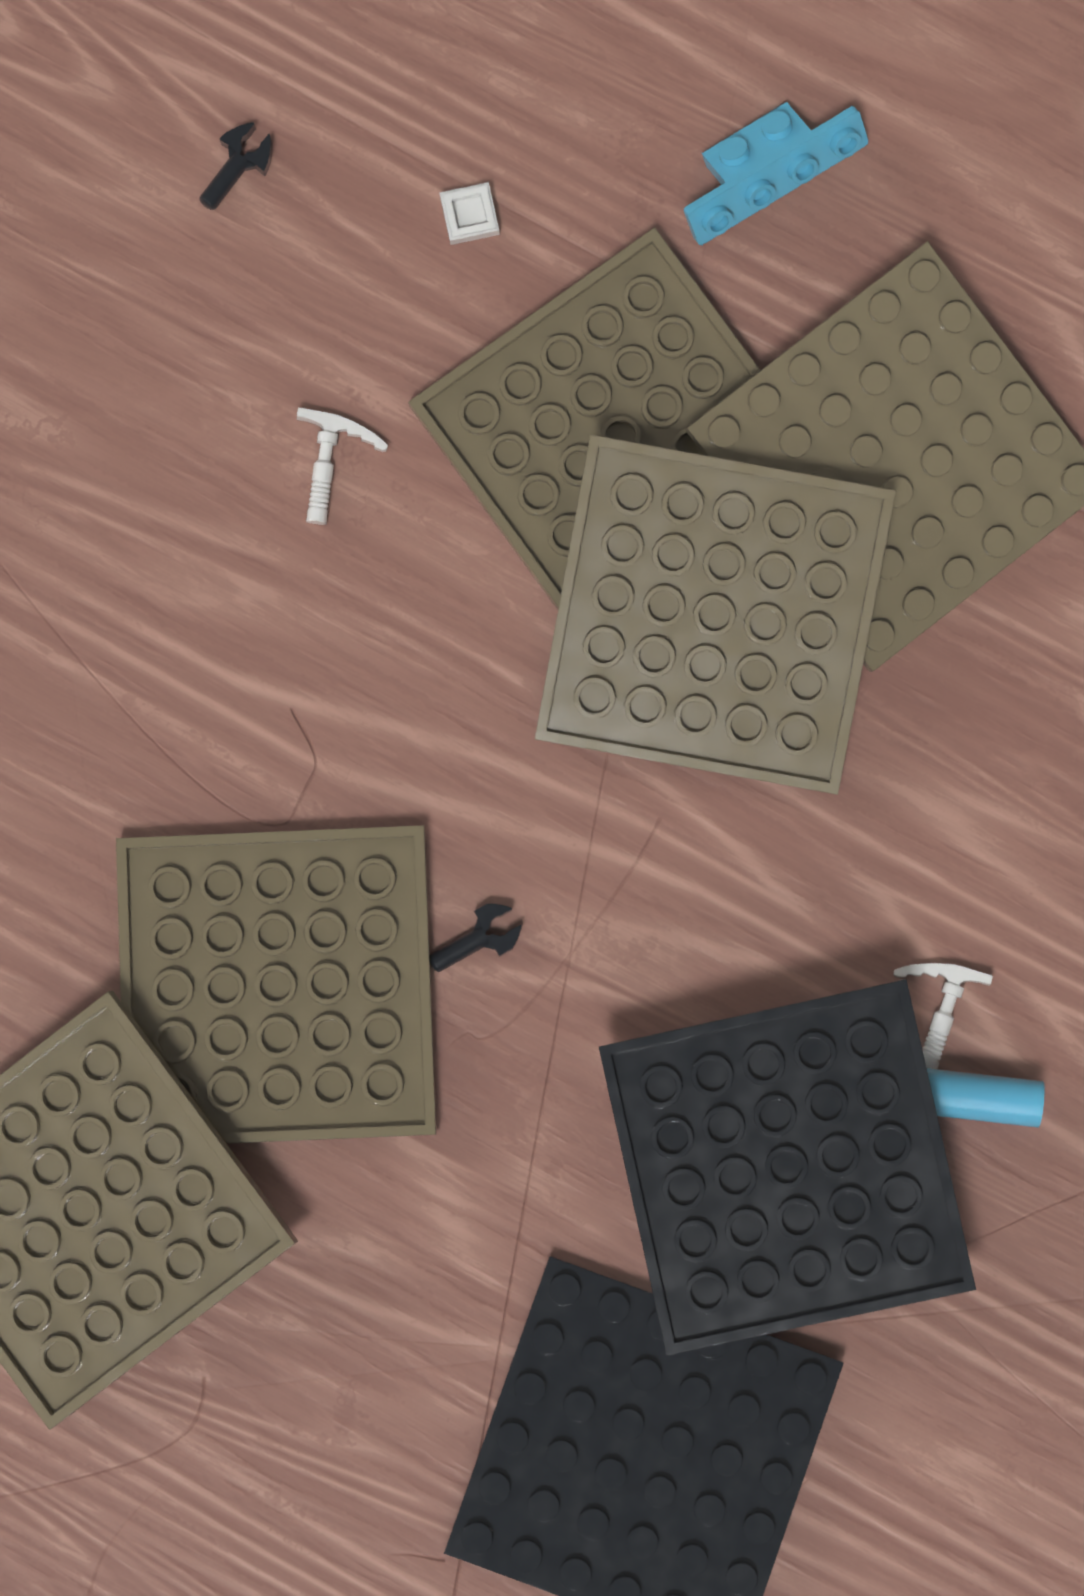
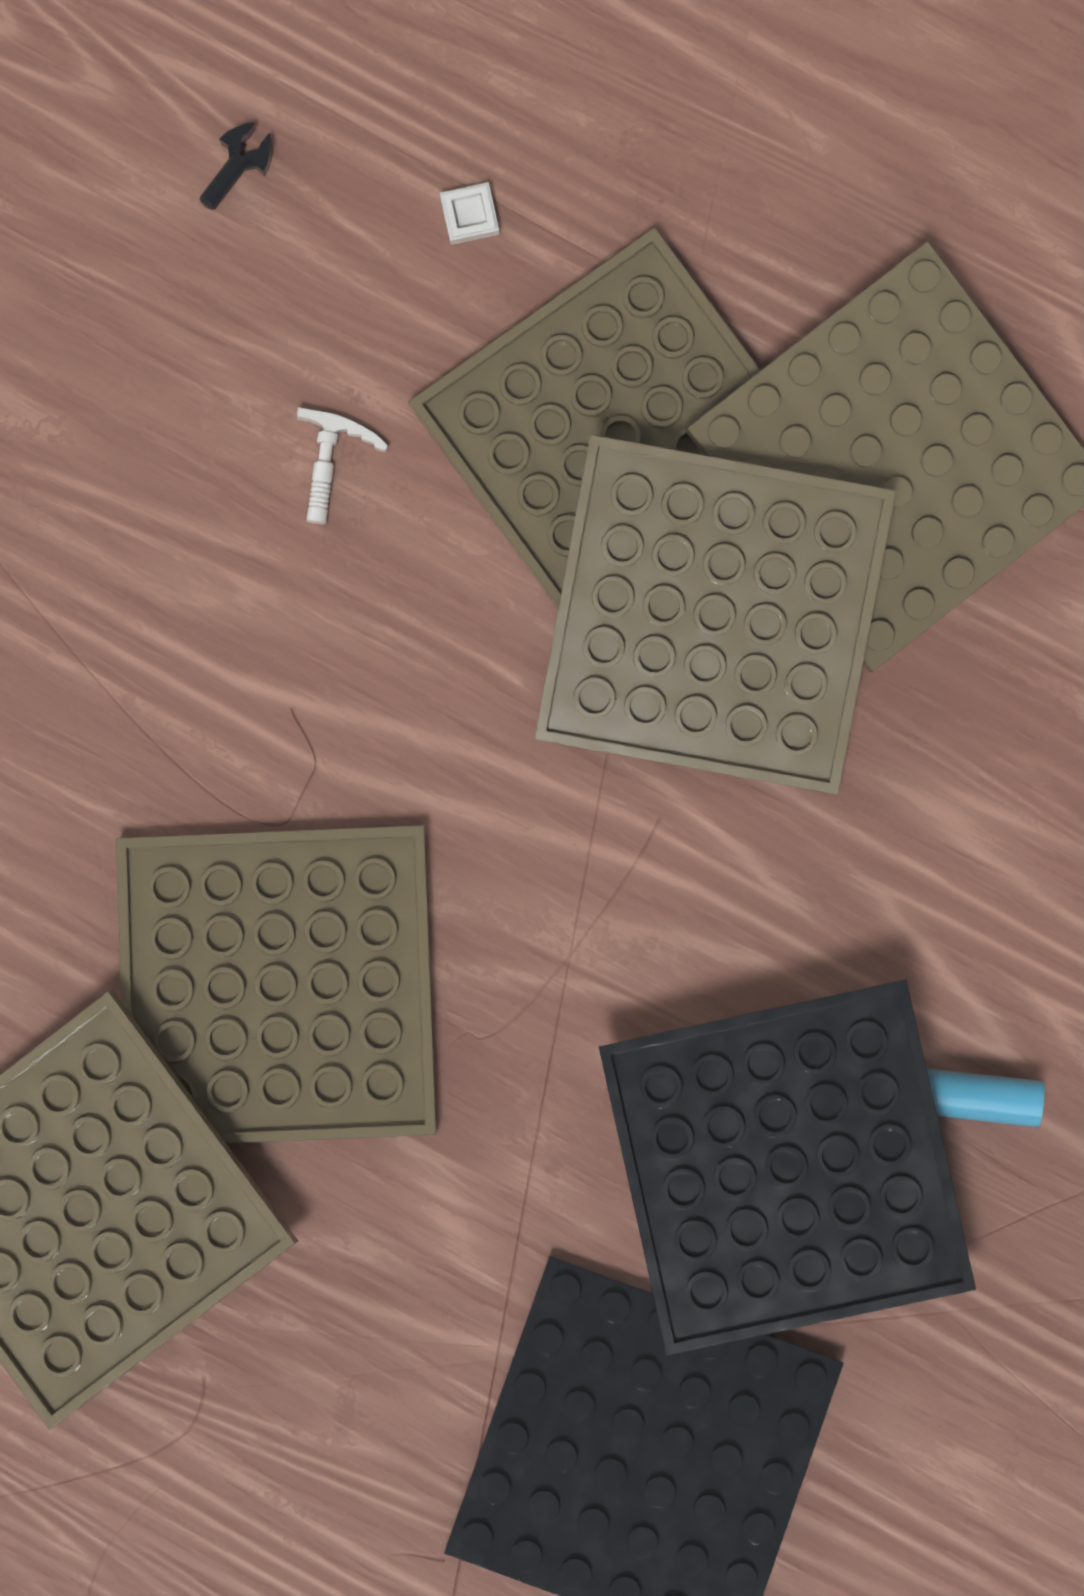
(477, 939): black bar -> none
(767, 163): medium azure bracket -> none
(943, 1018): white piece -> none

